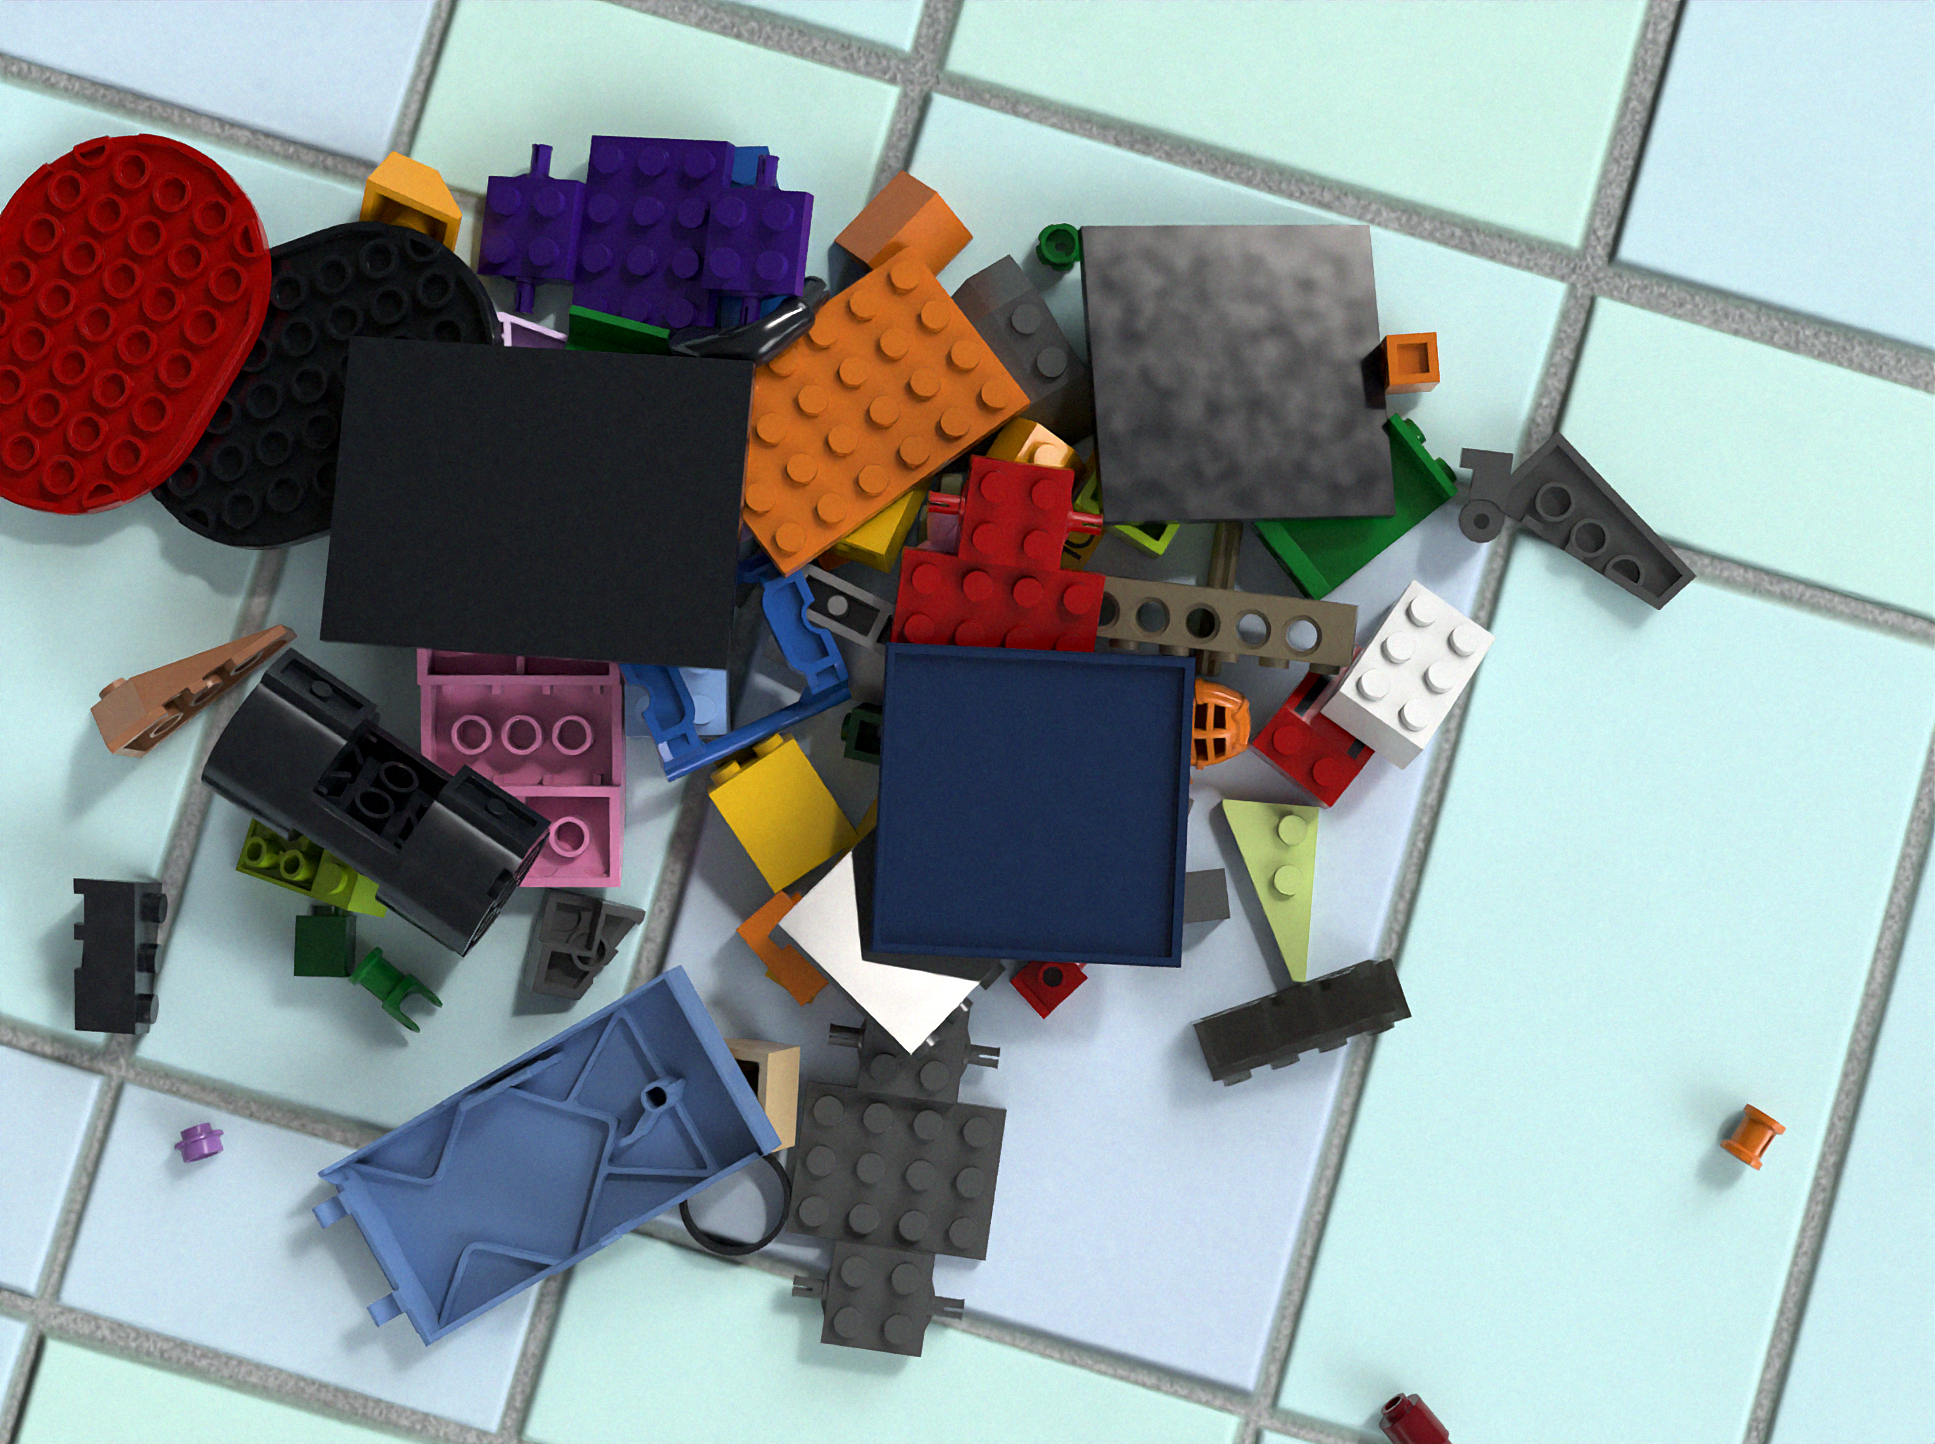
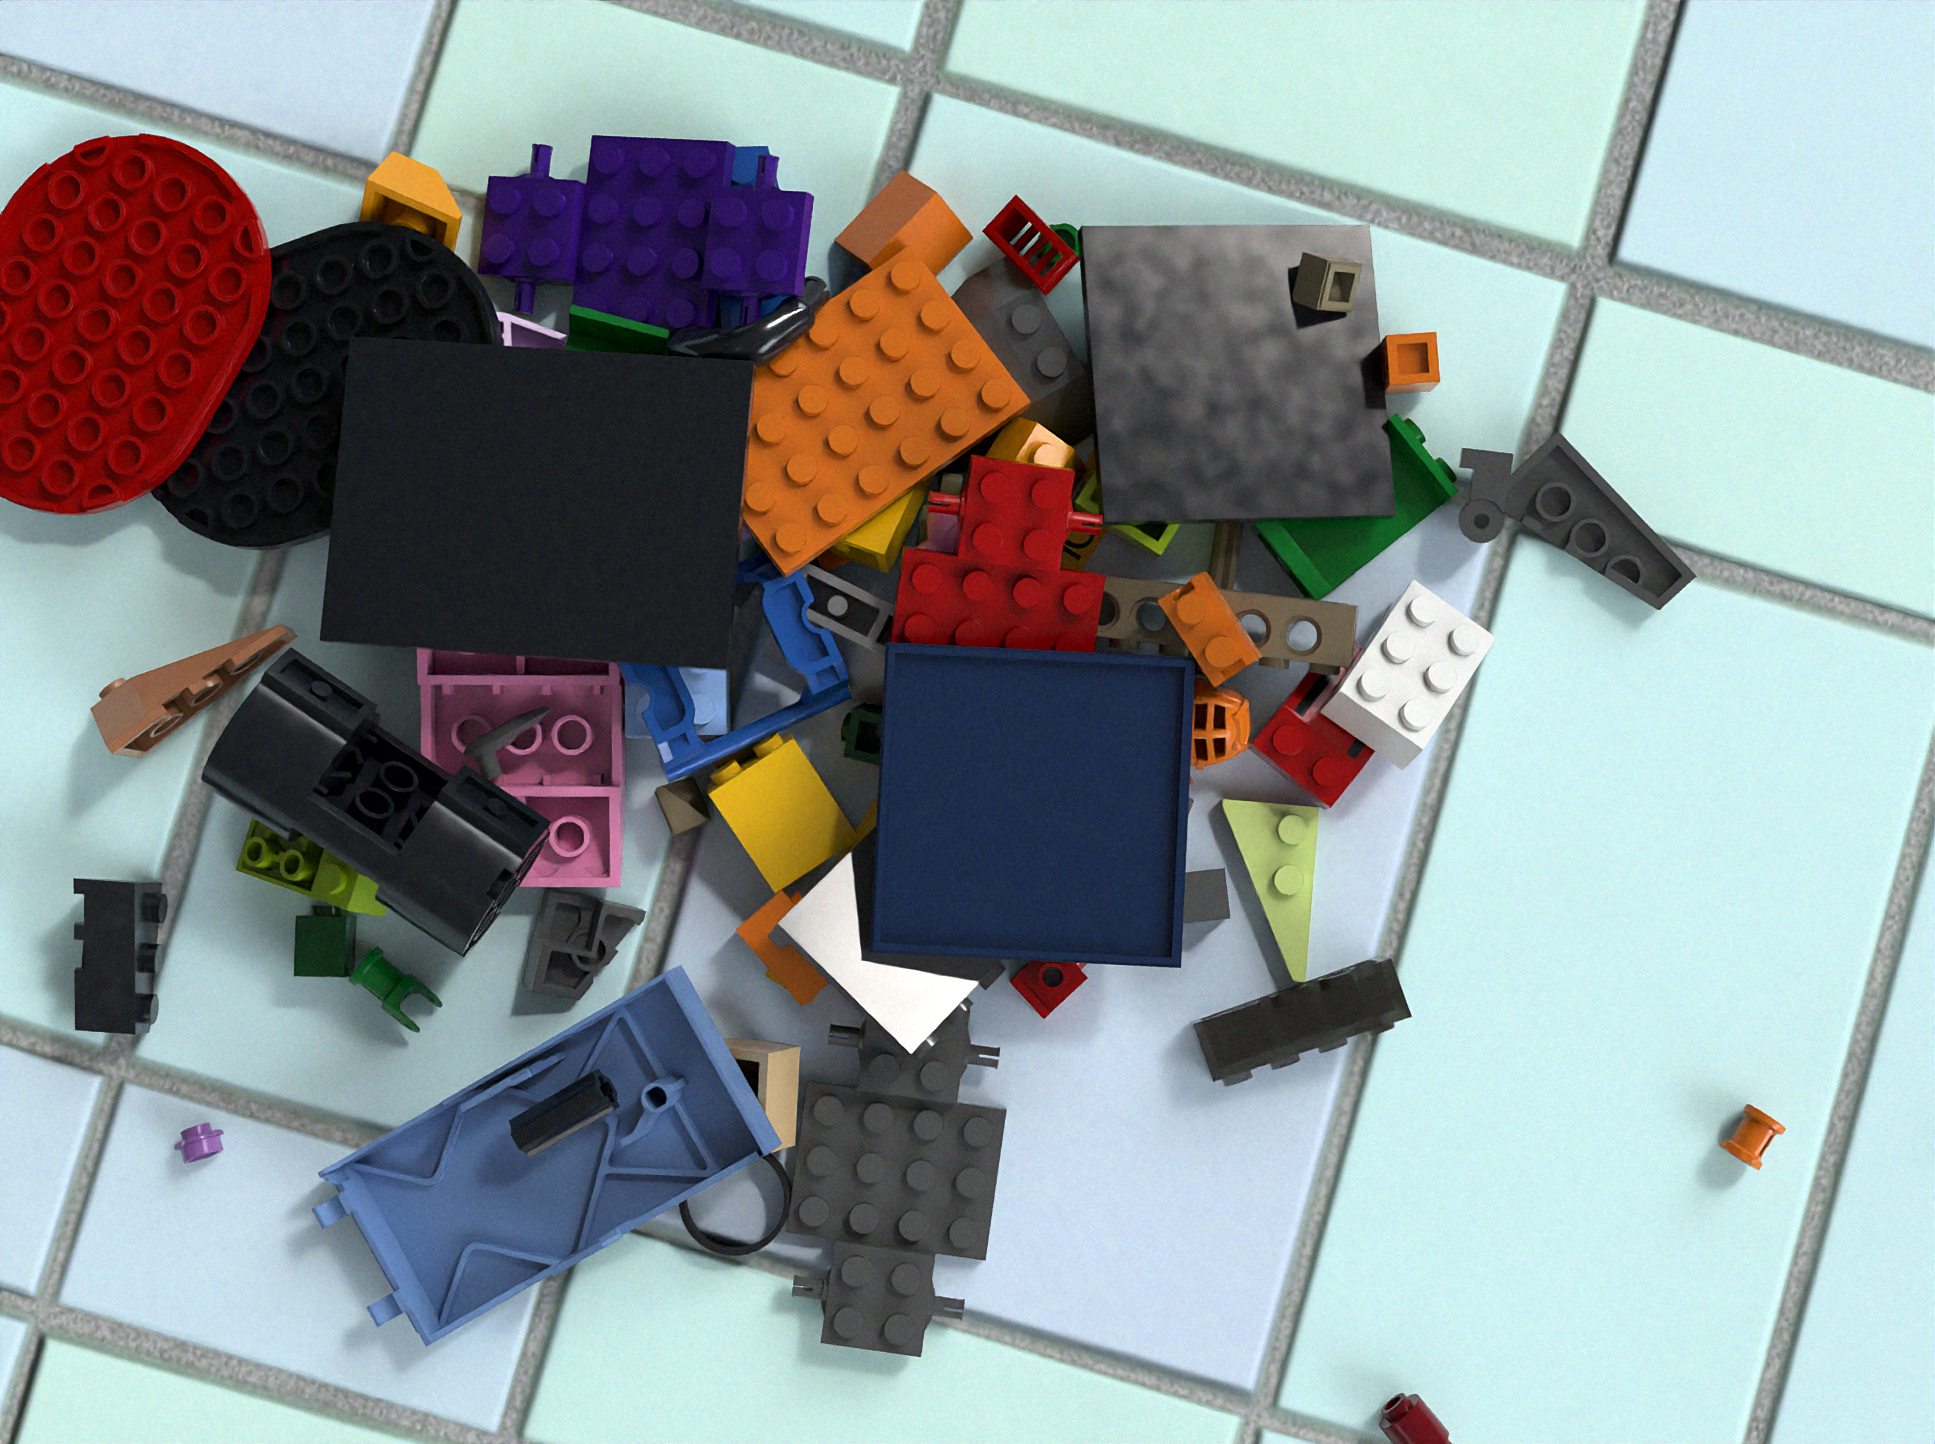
(484, 746): none -> dark grey bar
(564, 1113): none -> black axle
(682, 806): none -> dark tan slope
(1006, 227): none -> red slope
(1210, 628): none -> orange brick
(1327, 282): none -> dark tan slope

